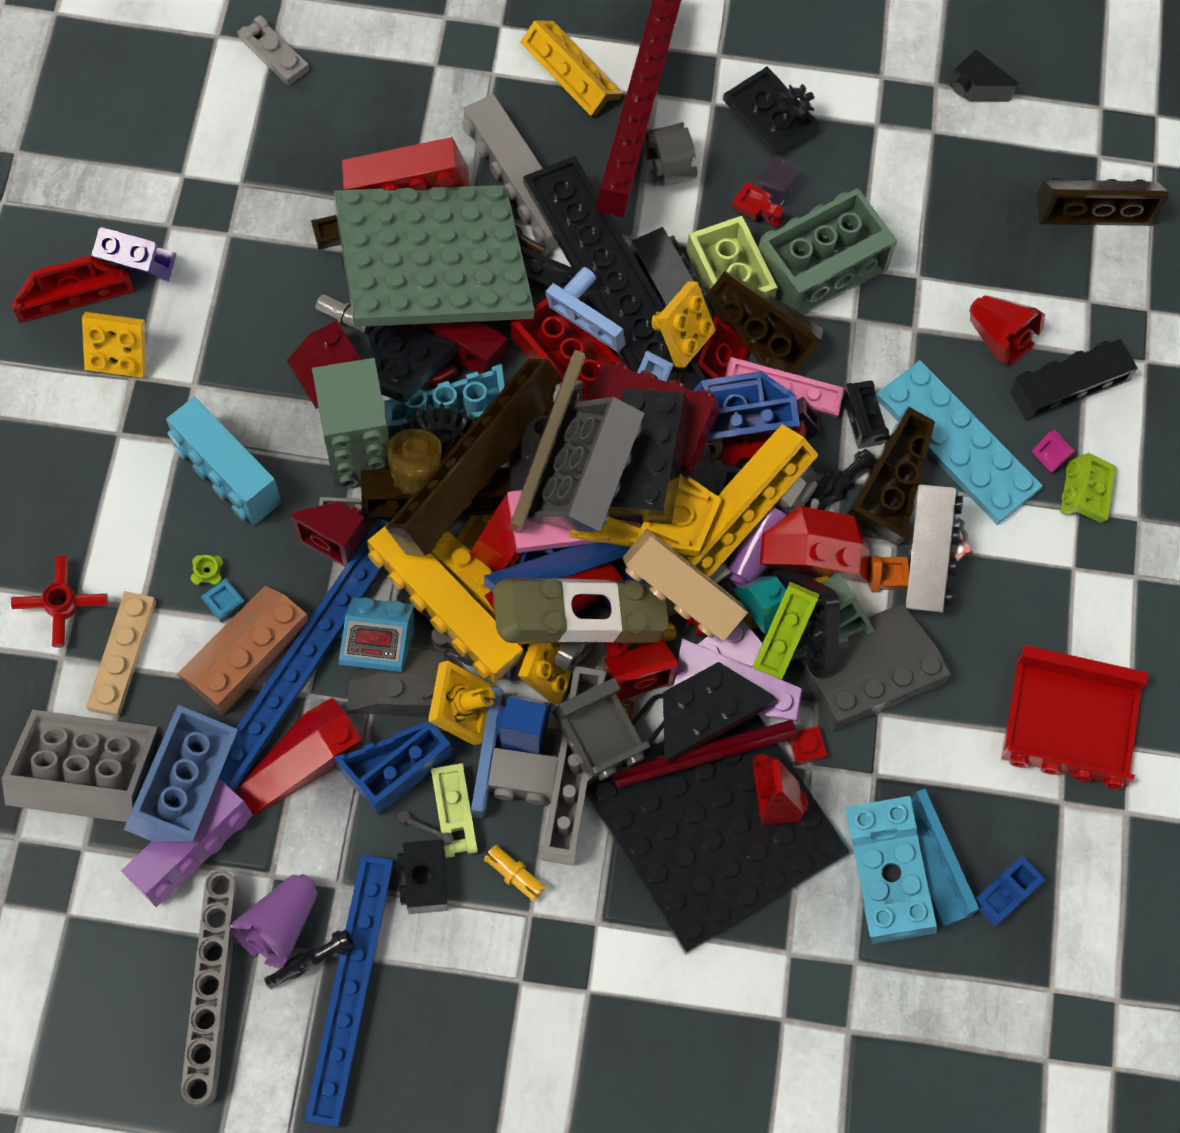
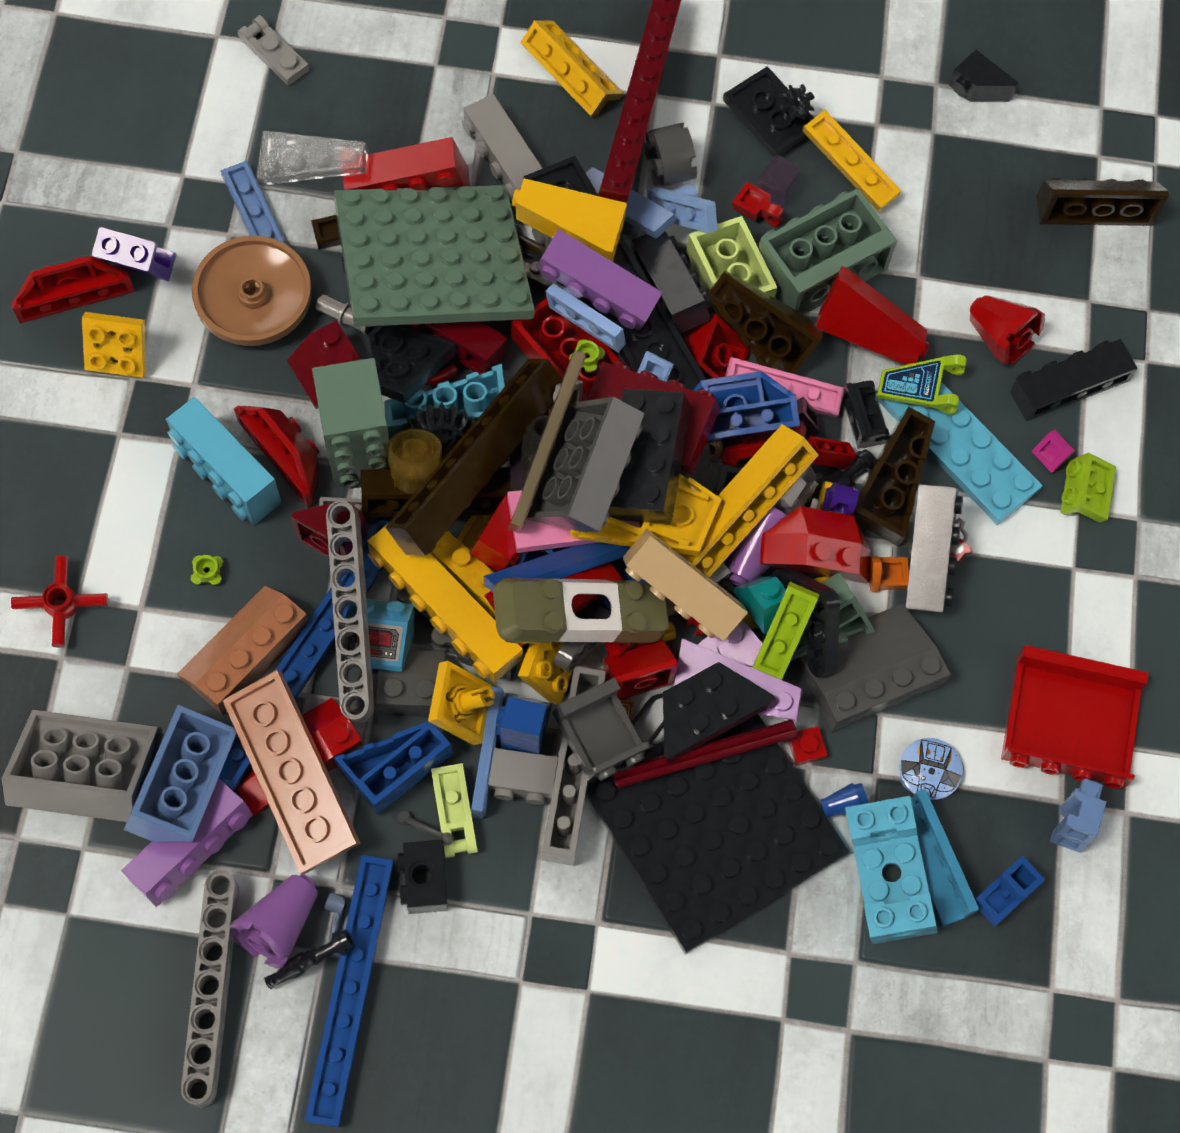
(121, 654): tan plate -> none
(223, 600): dark azure tile -> none
(250, 201): none -> medium blue tile
(251, 290): none -> medium nougat dish
(284, 447): none -> red wedge
(291, 772): none -> plate
(304, 157): none -> clear wing
(337, 905): none -> sand blue hand
(343, 597): none -> light grey beam
(514, 873): yellow pin -> none
(583, 216): none -> yellow slope
(593, 350): none -> lime plate
(598, 280): none -> medium lavender brick
(640, 210): none -> medium blue tile
(680, 324): yellow plate -> none
(687, 207): none -> light blue piece
(777, 792): red wedge -> none
(832, 452): none -> red piece
(838, 498): none -> dark purple leg
(845, 797): none -> blue cone
(851, 160): none -> yellow plate
(870, 320): none -> red slope
(921, 382): none -> flag
(931, 766): none -> light blue dish
(1081, 816): none -> medium blue hips

